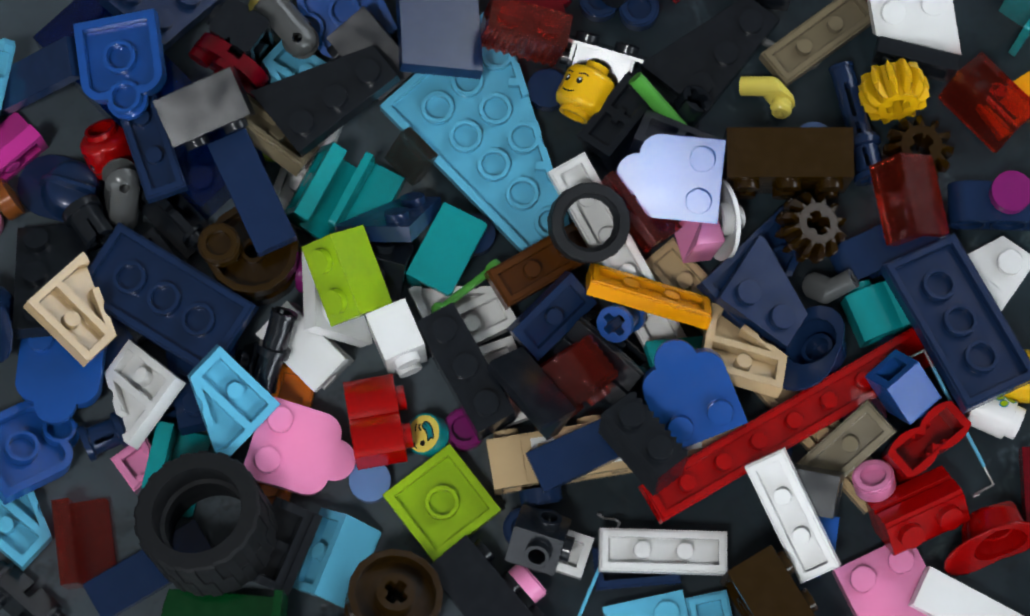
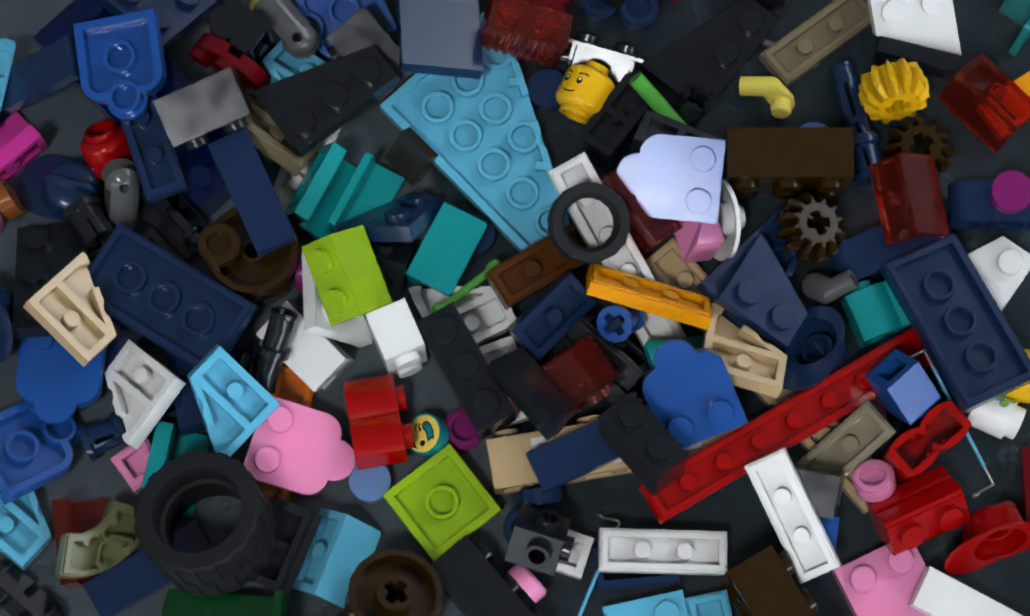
(99, 548): none -> olive tile

